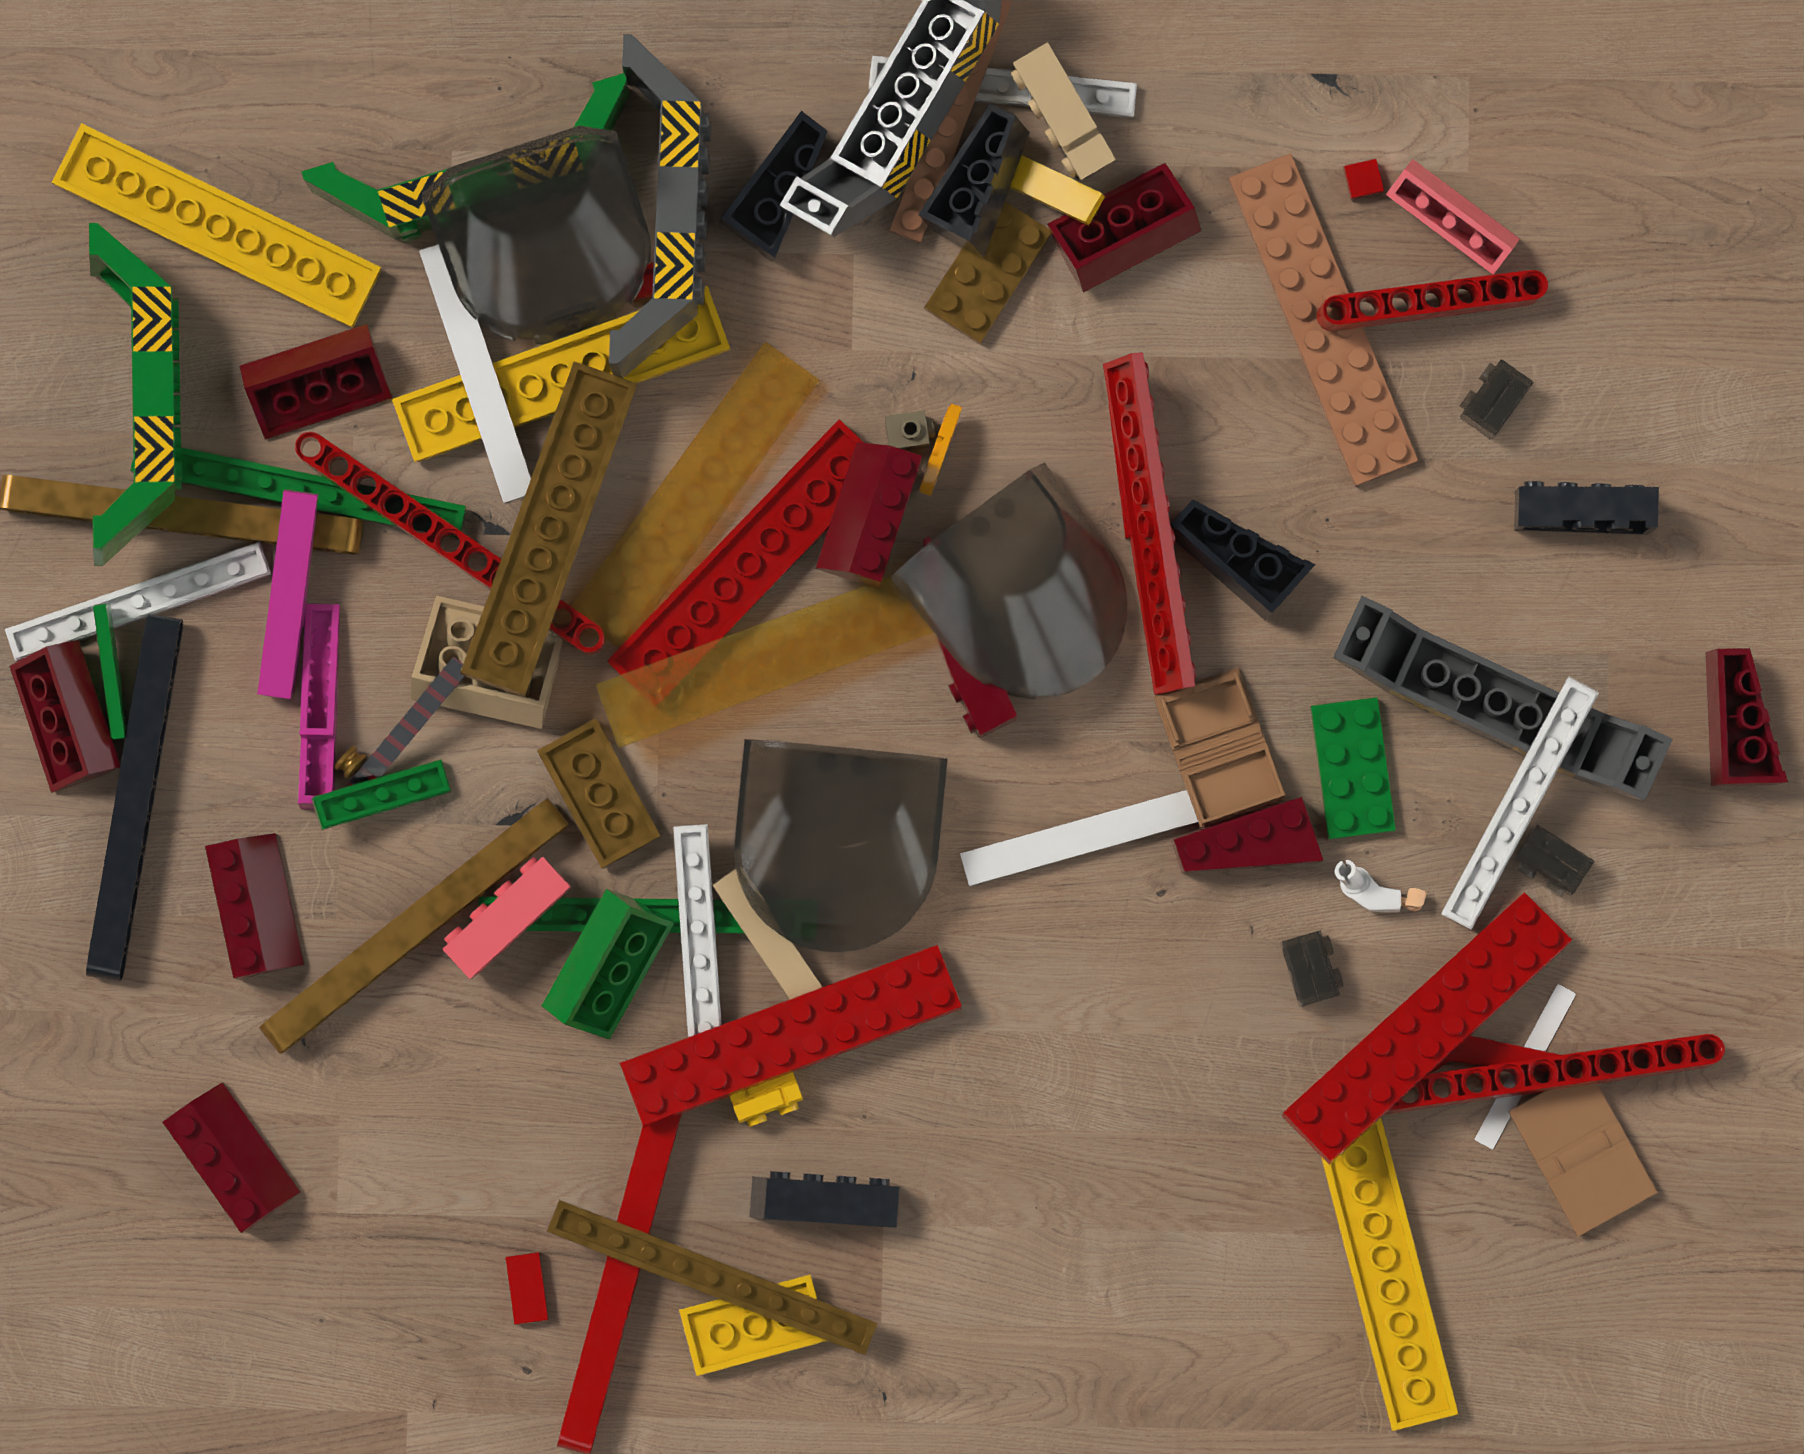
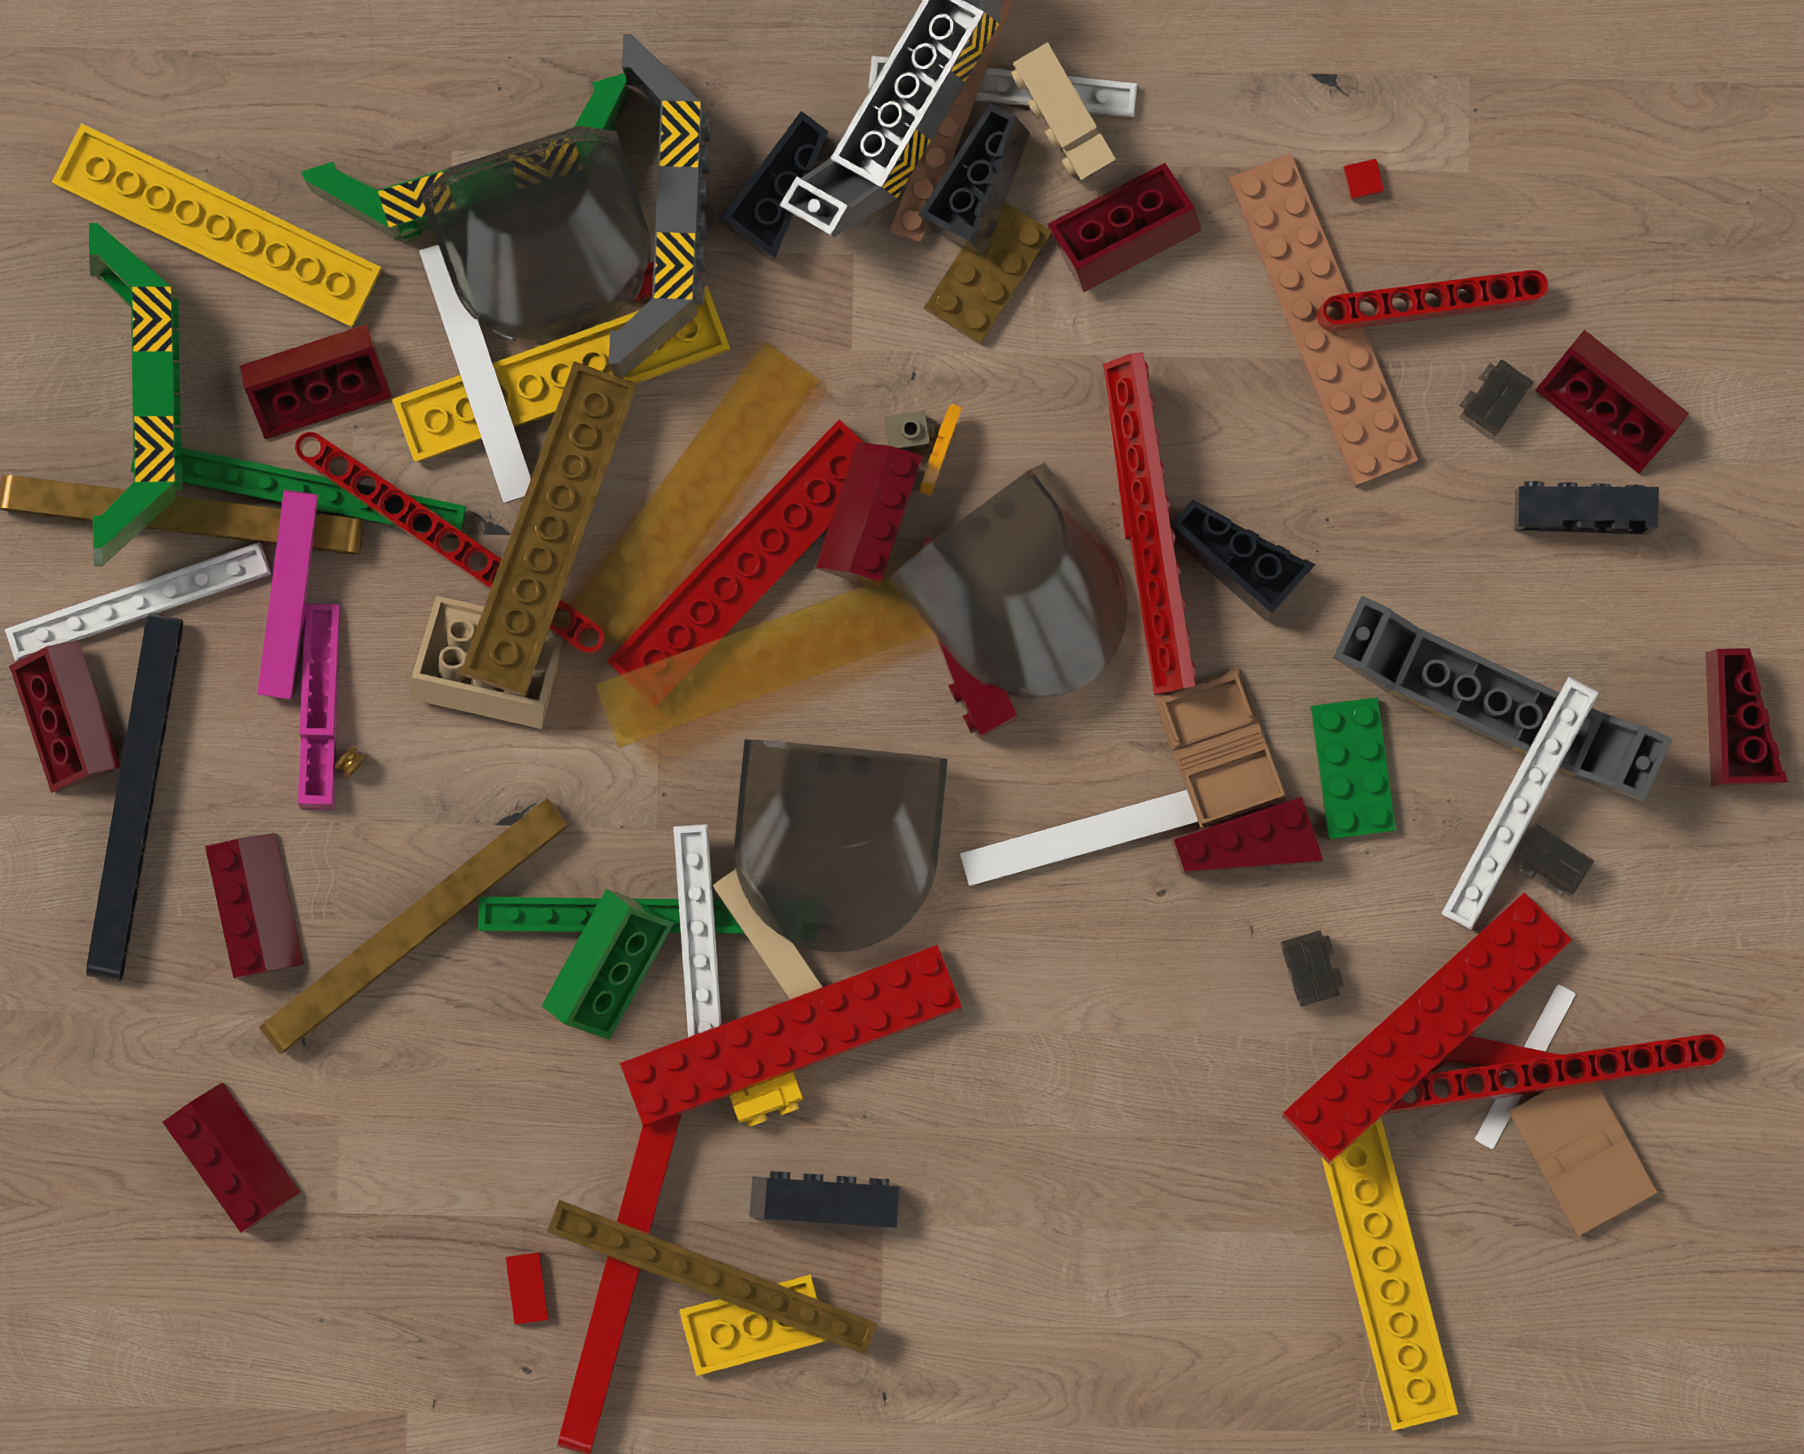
(110, 670): green tile -> none
(381, 794): green tile -> none
(411, 723): black sticker -> none
(507, 917): coral brick -> none
(598, 793): pearl gold plate -> none
(1056, 190): yellow tile -> none
(1365, 891): white arm -> none
(1452, 216): coral brick -> none
(1612, 401): none -> dark red slope

